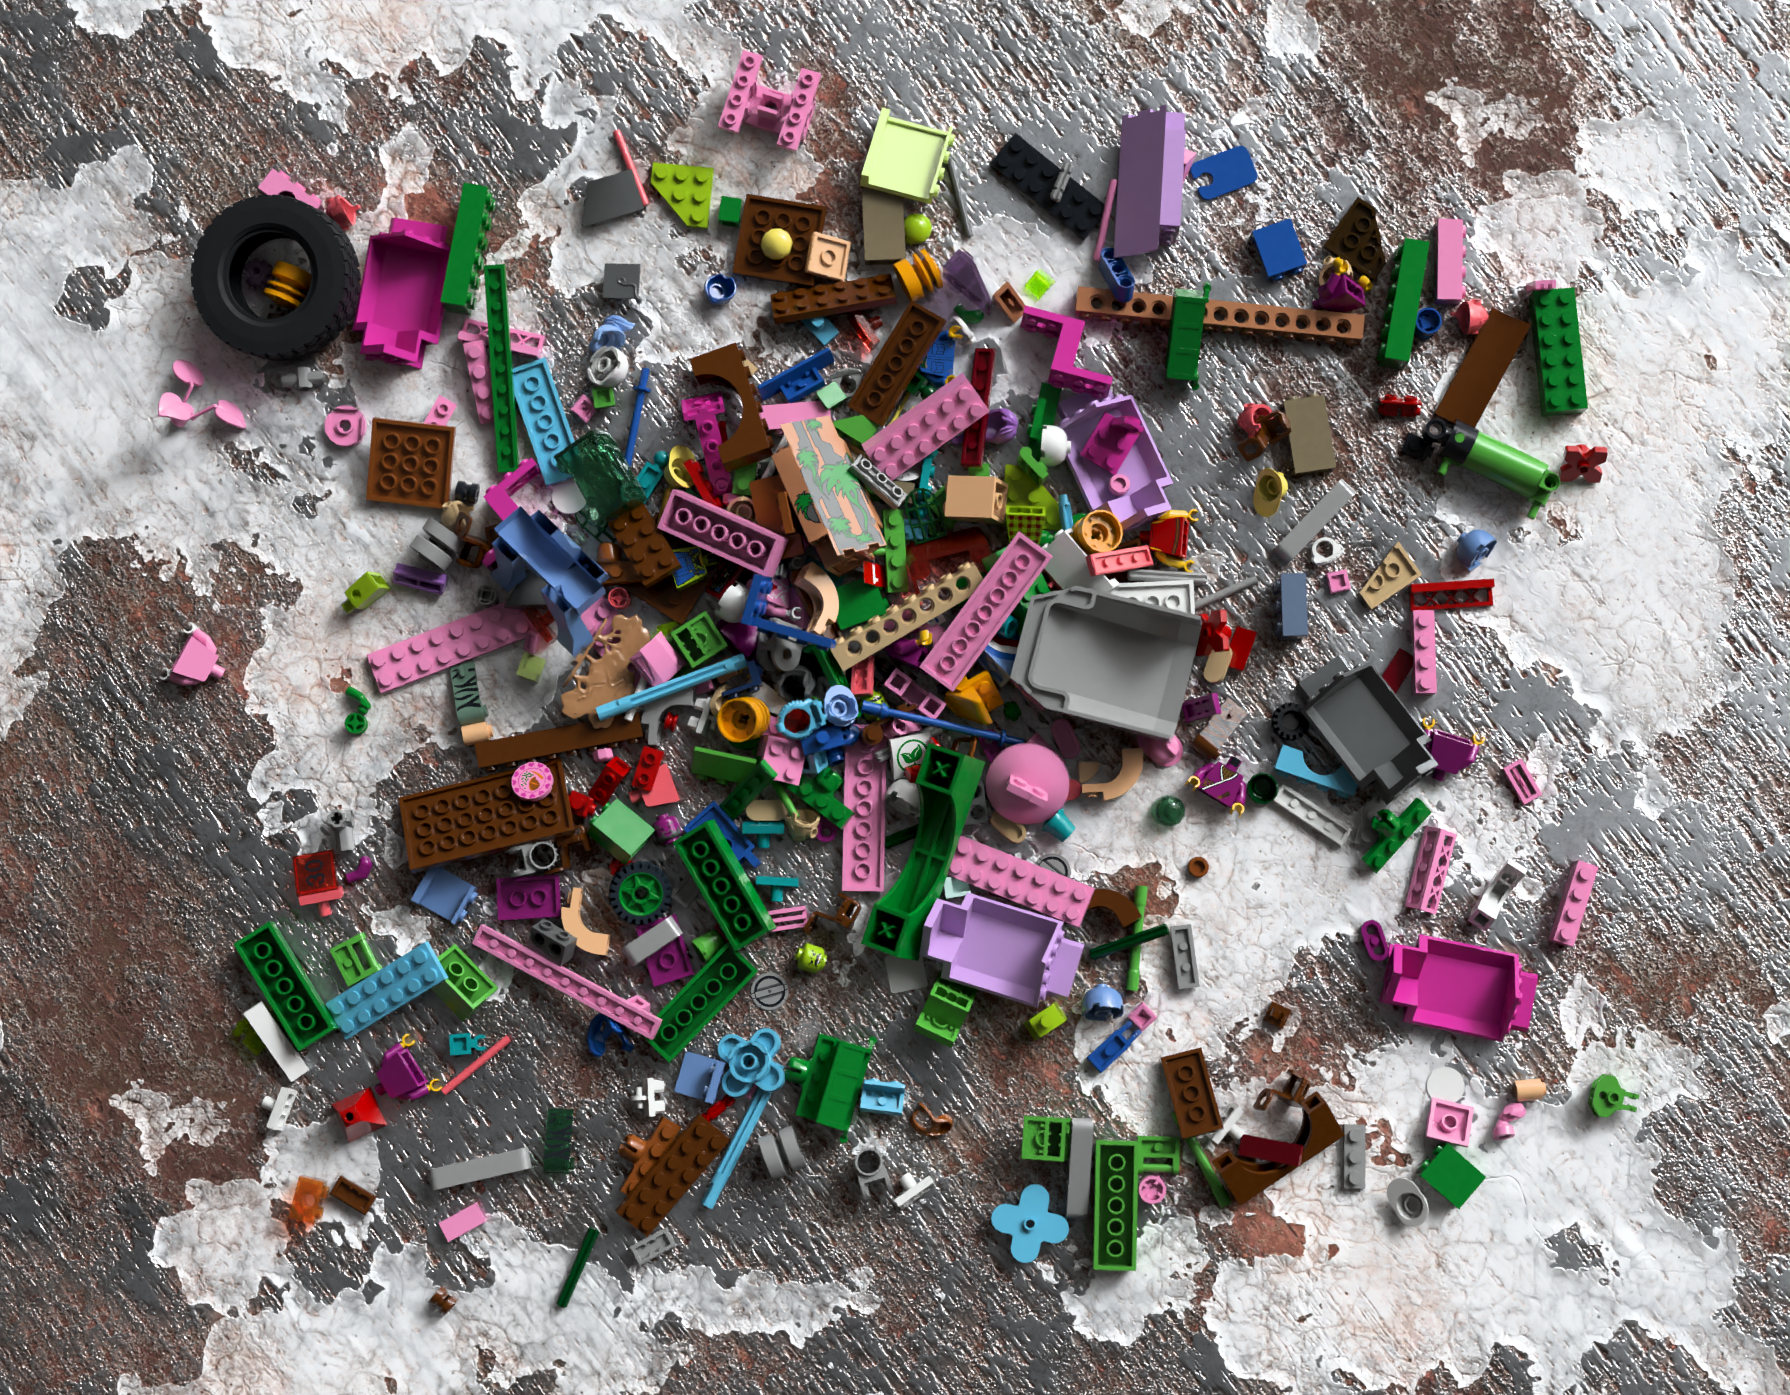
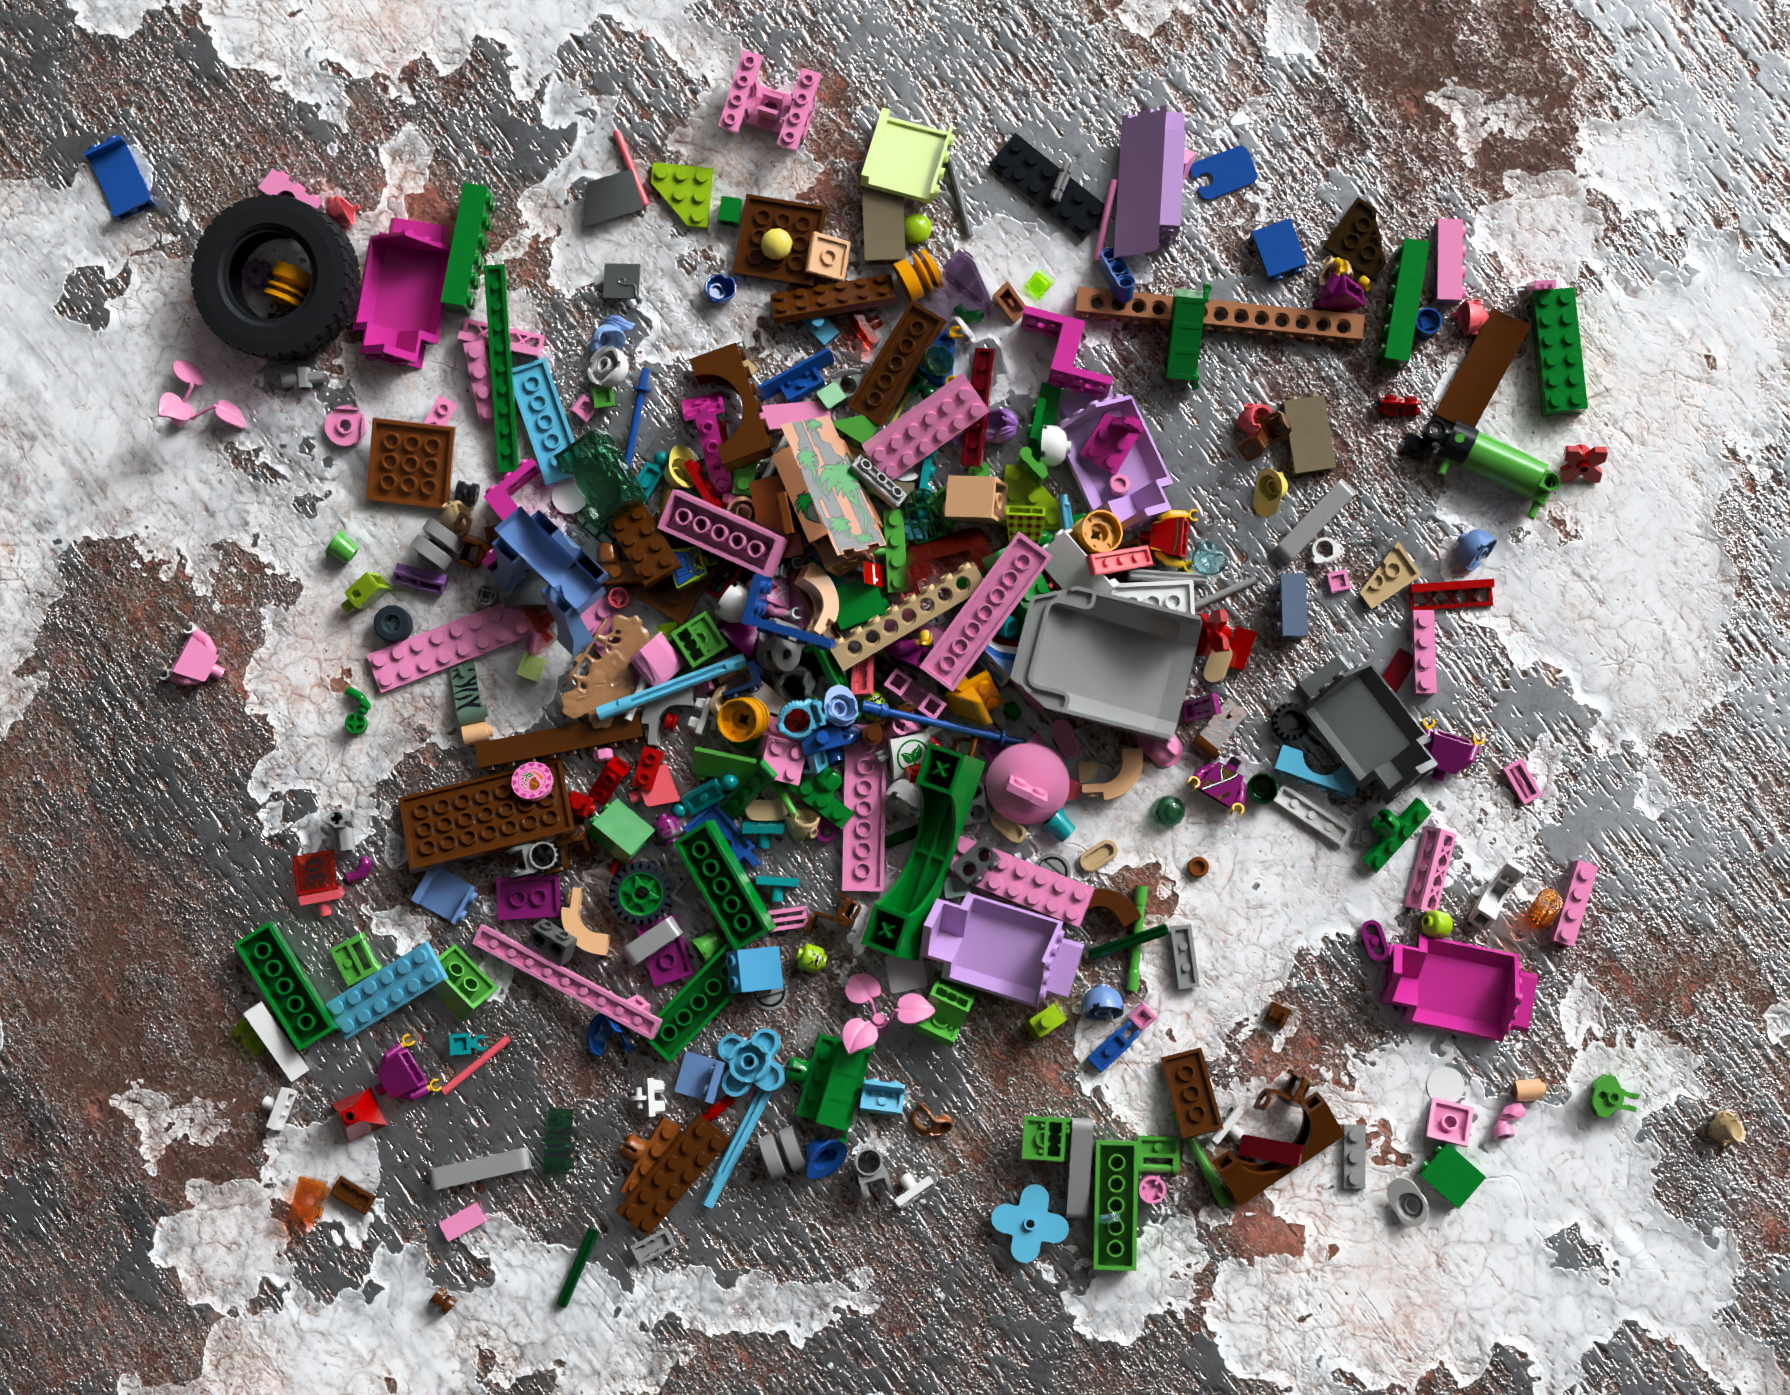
(119, 177): none -> blue panel
(341, 548): none -> bright green piece
(390, 617): none -> black wheel
(704, 796): none -> teal plate
(754, 969): none -> dark azure panel
(824, 1157): none -> blue hat
(860, 1034): none -> bright pink plant
(938, 360): none -> hair
(972, 858): none -> dark grey brick
(1098, 855): none -> tan tile
(1109, 1218): none -> clear light blue tile
(1209, 557): none -> clear light blue helmet
(1437, 924): none -> lime head
(1544, 908): none -> clear orange piece
(1726, 1128): none -> tan helmet

